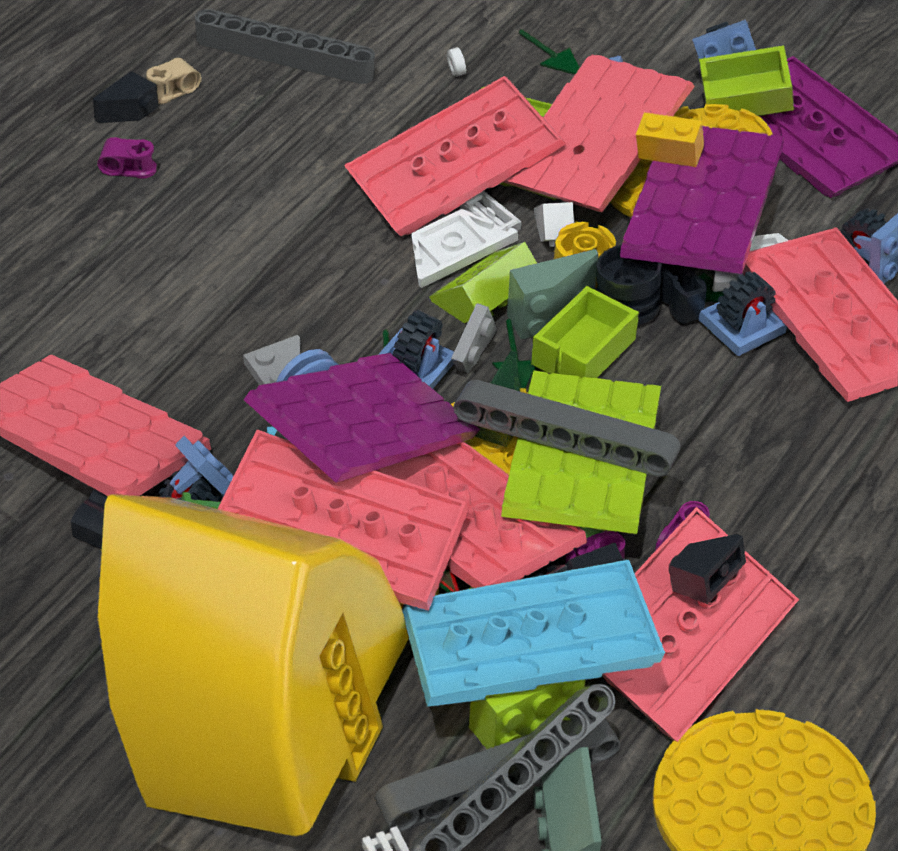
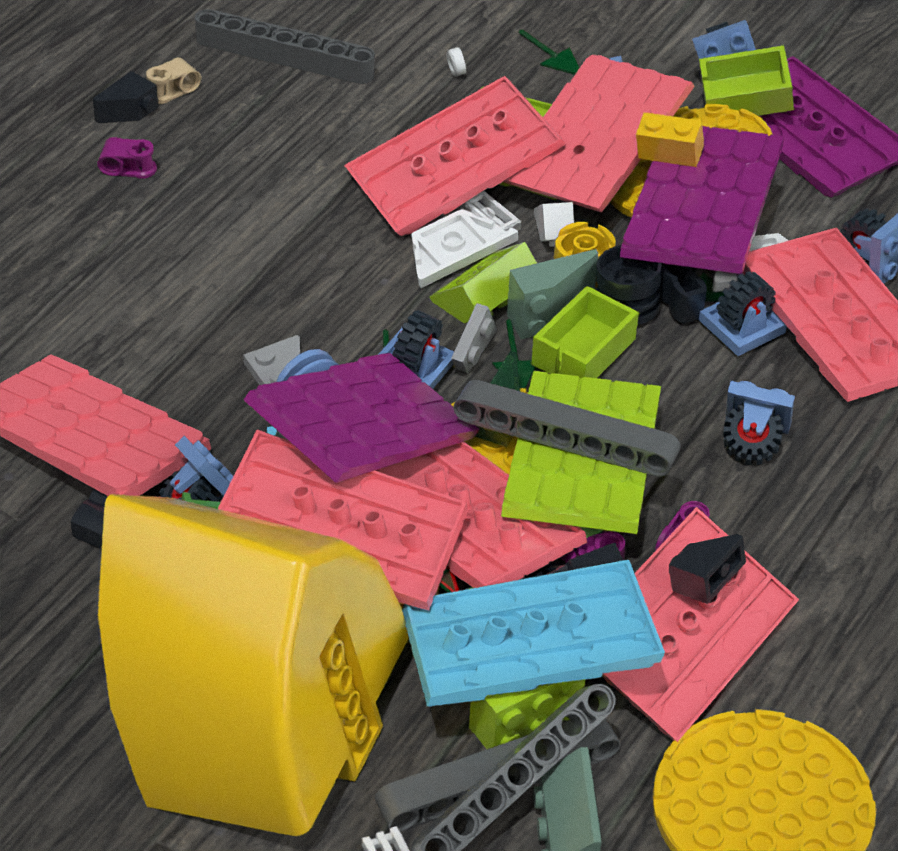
(756, 421): none -> plate

